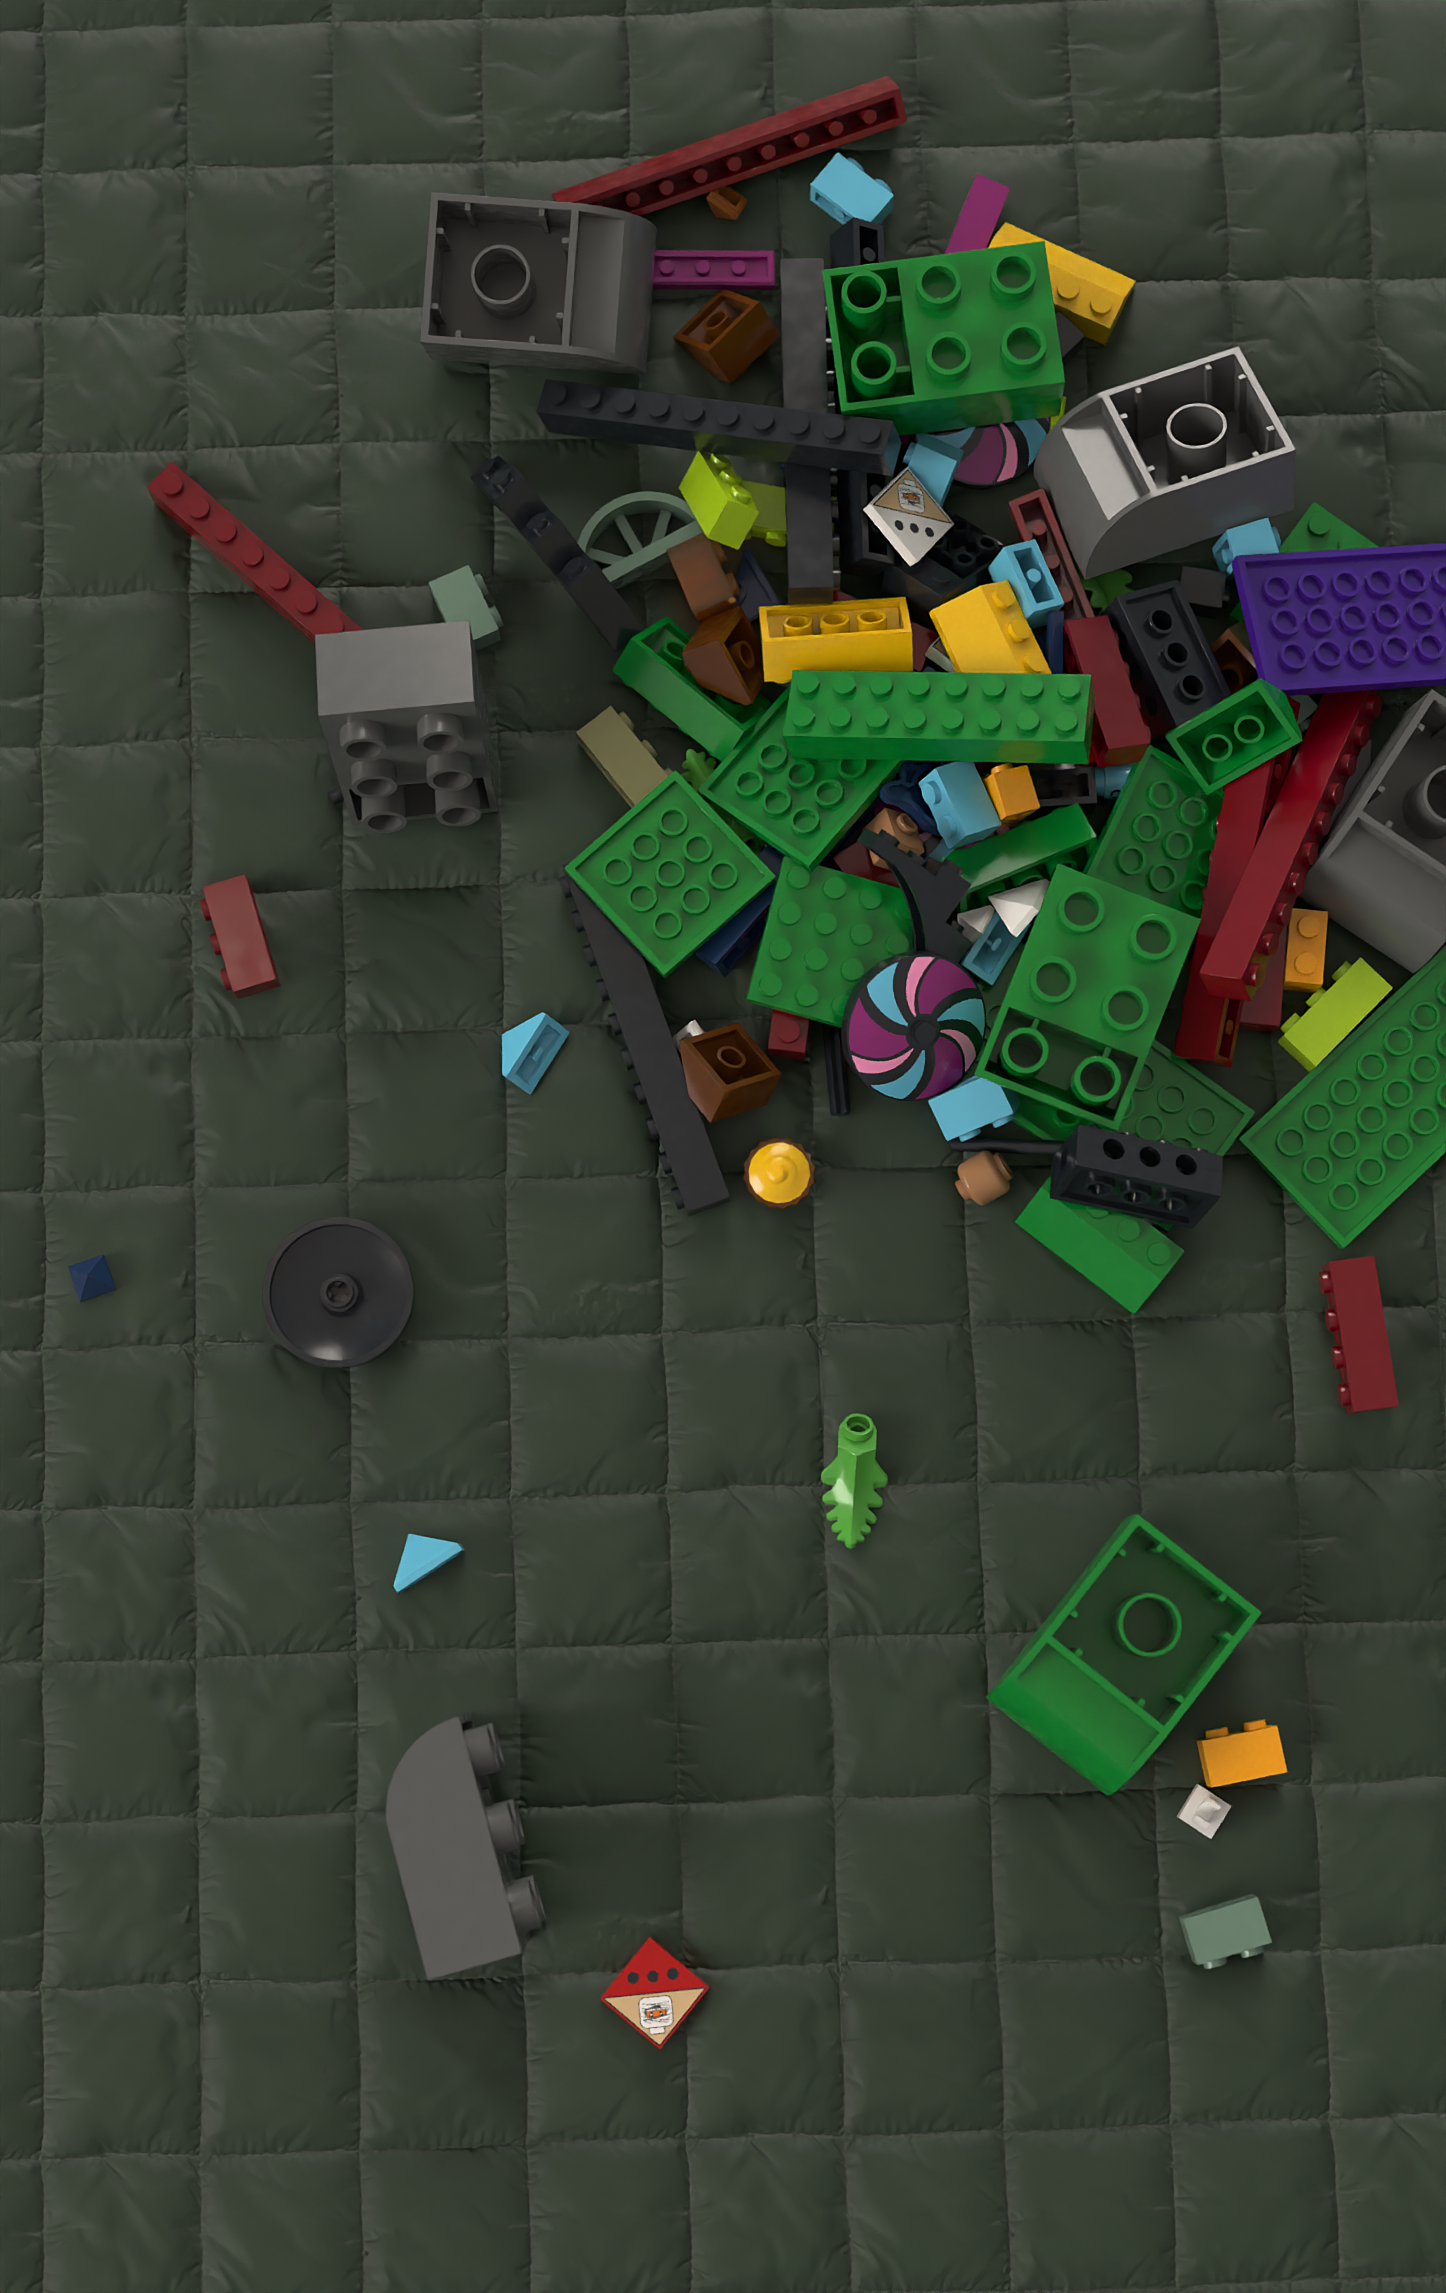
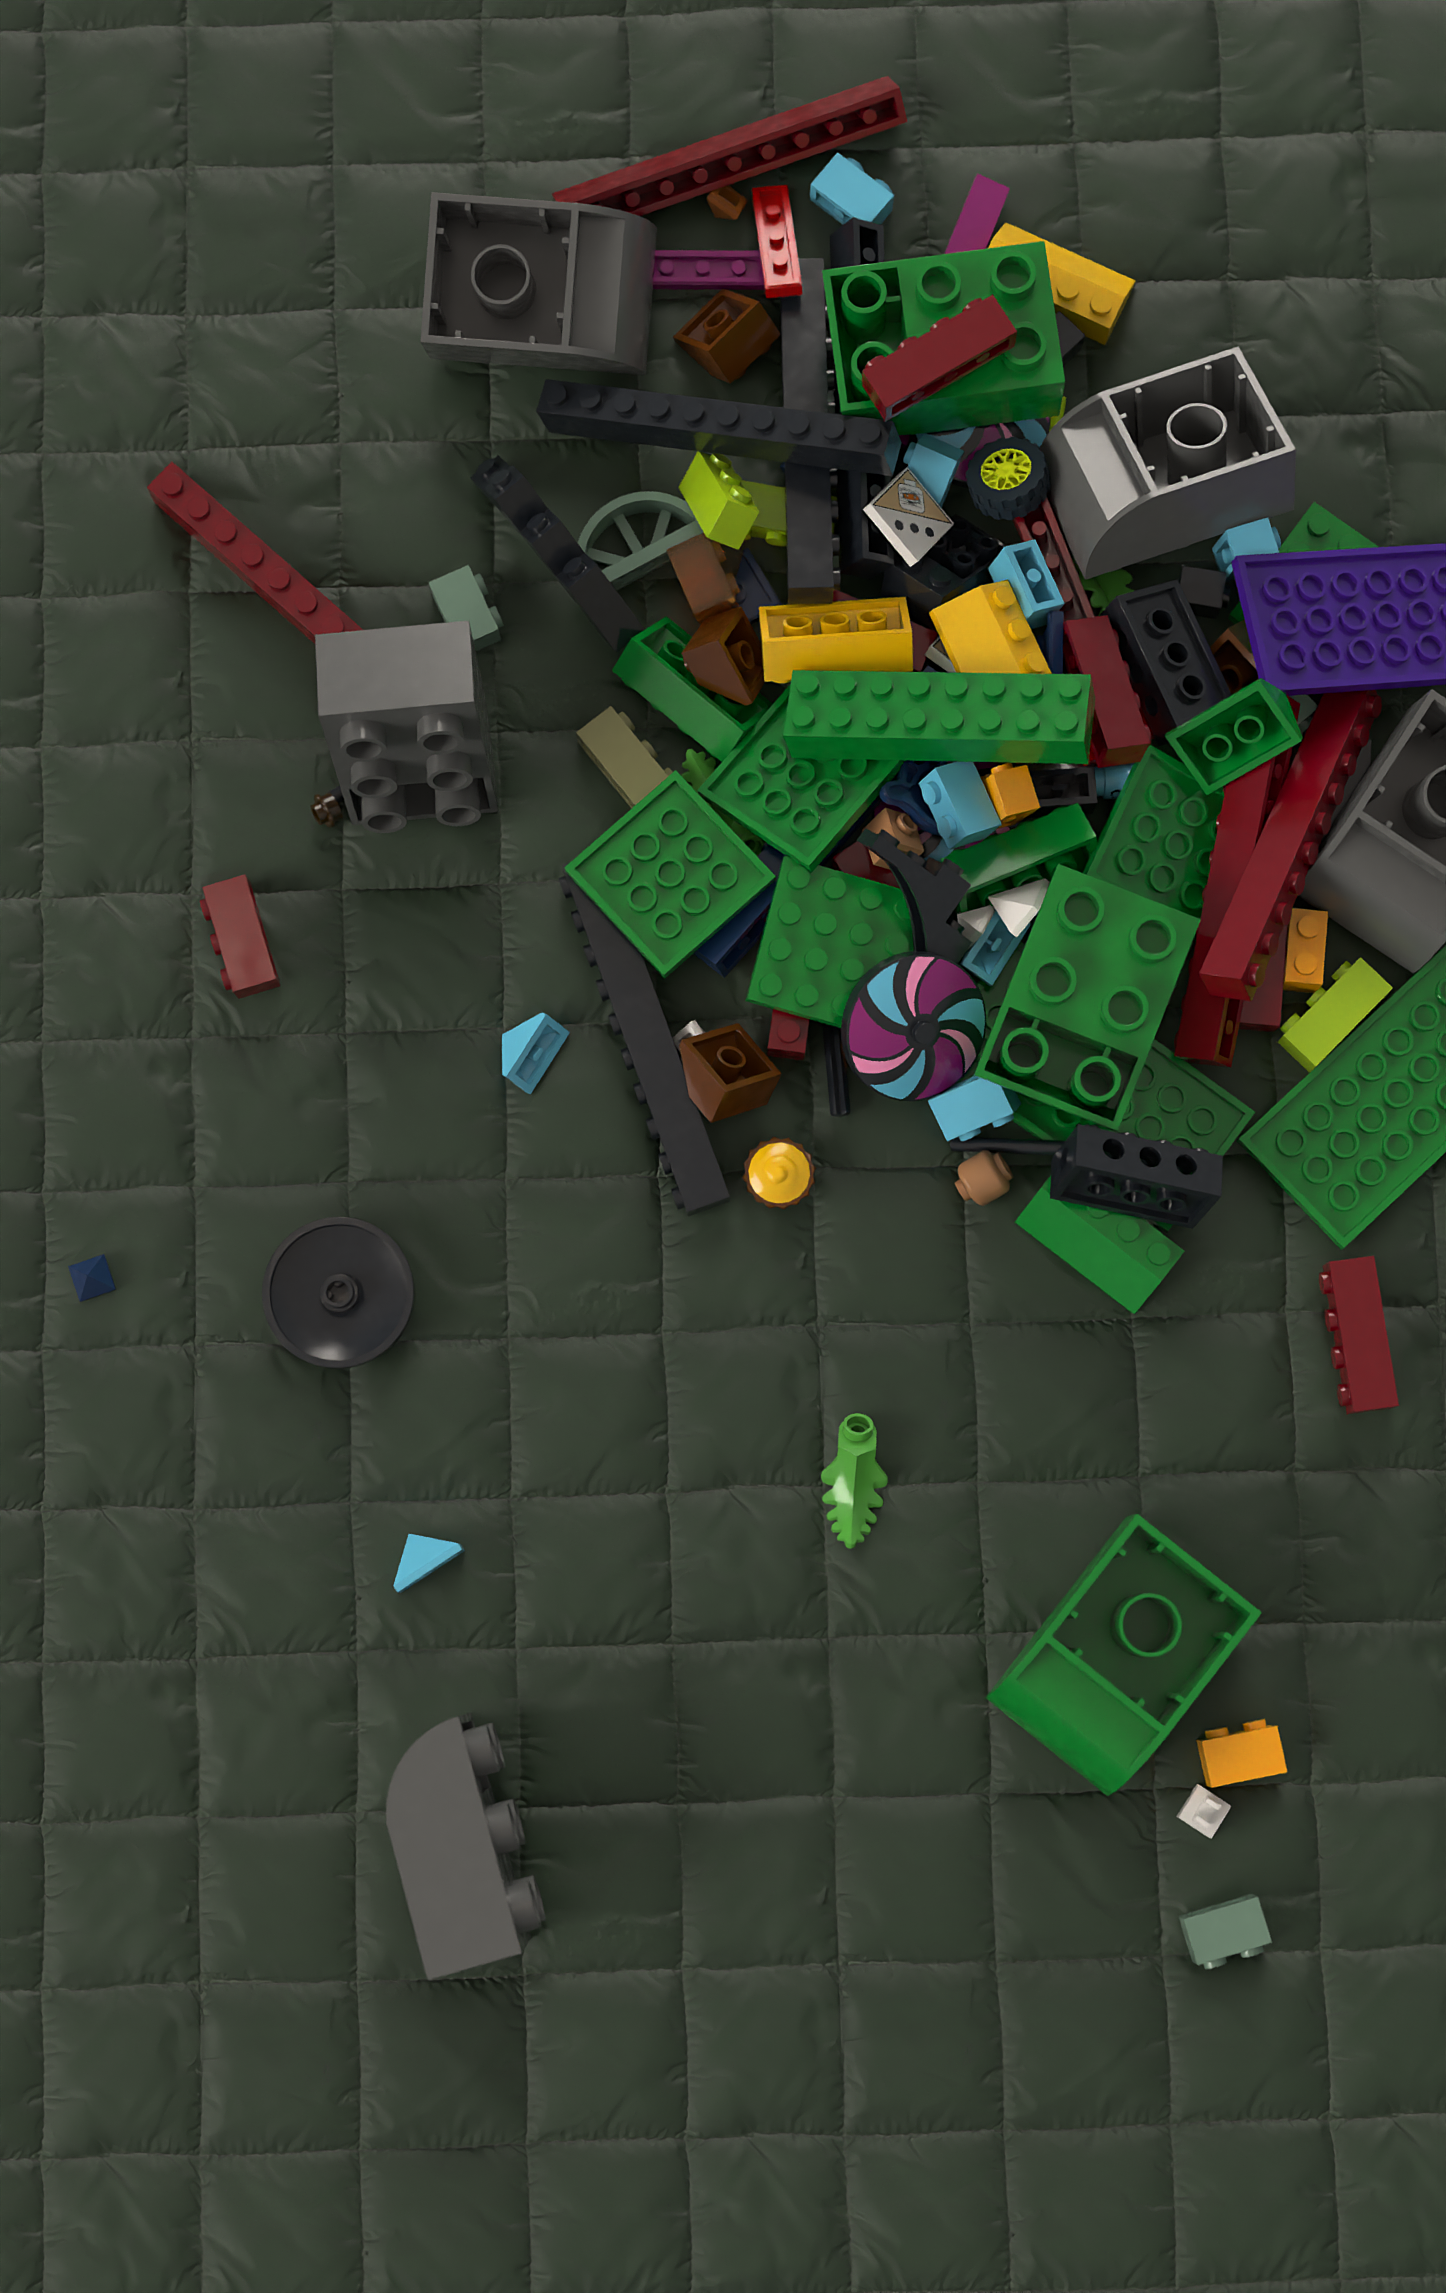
(326, 810): none -> dark brown plate
(654, 1992): tile -> none
(776, 241): none -> tile
(938, 357): none -> dark red brick
(1008, 478): none -> black wheel

